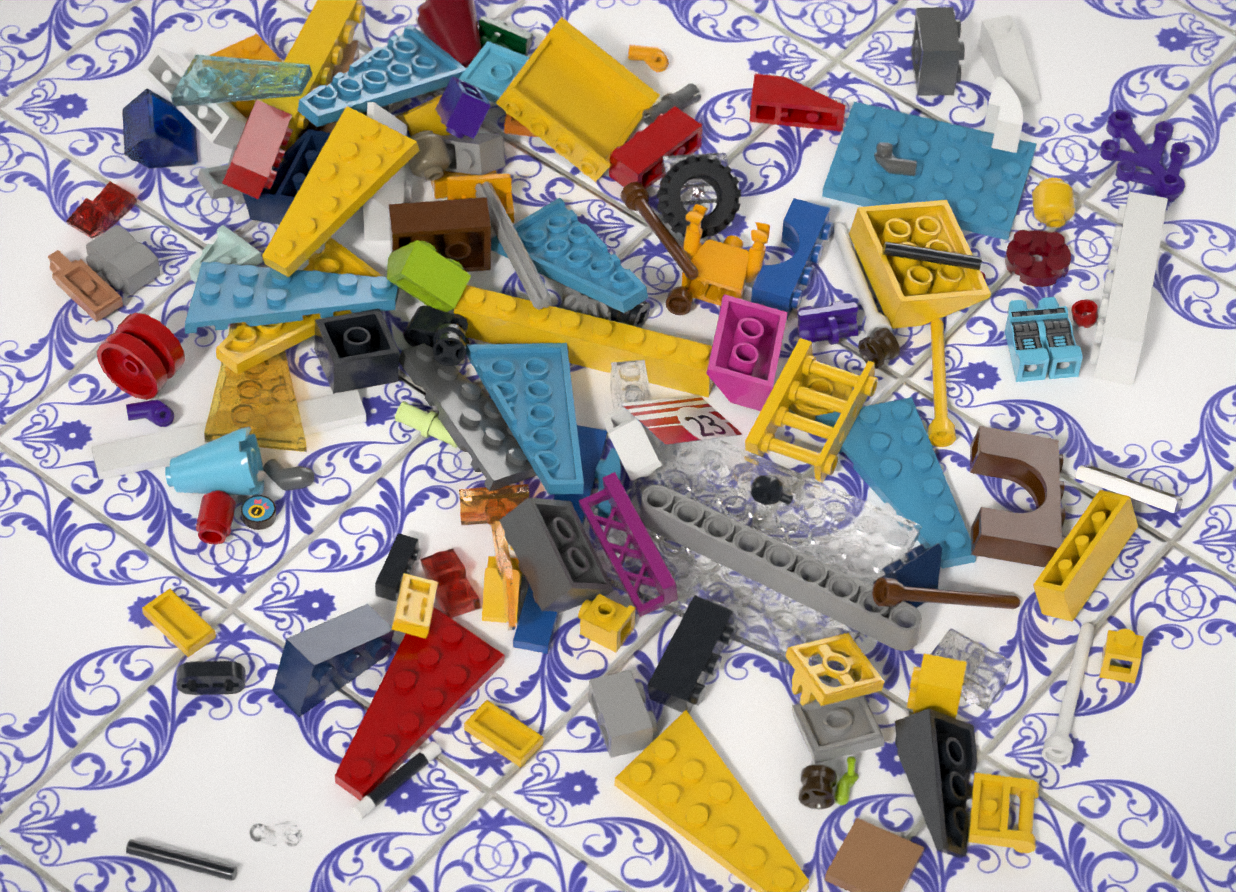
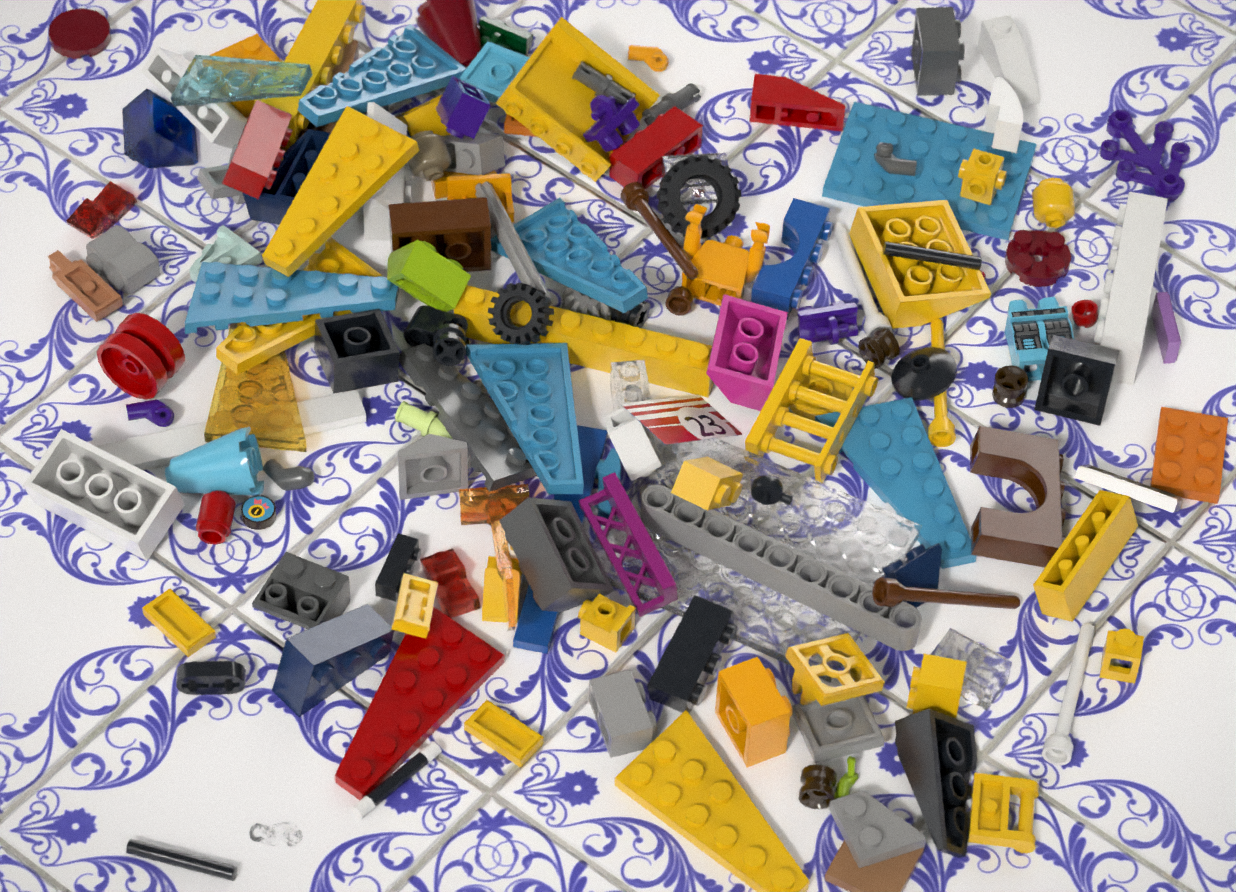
(79, 33): none -> dark red tile
(104, 494): none -> white brick
(303, 592): none -> dark grey slope
(432, 467): none -> light grey slope
(502, 310): none -> black tyre
(602, 84): none -> dark grey pin
(608, 118): none -> dark purple hips
(707, 483): none -> yellow brick
(753, 711): none -> light orange brick
(873, 829): none -> light grey wing
(924, 373): none -> black dish
(982, 176): none -> yellow brick
(1010, 386): none -> dark brown wheel
(1076, 380): none -> black brick
(1166, 327): none -> medium lavender tile
(1189, 454): none -> orange plate

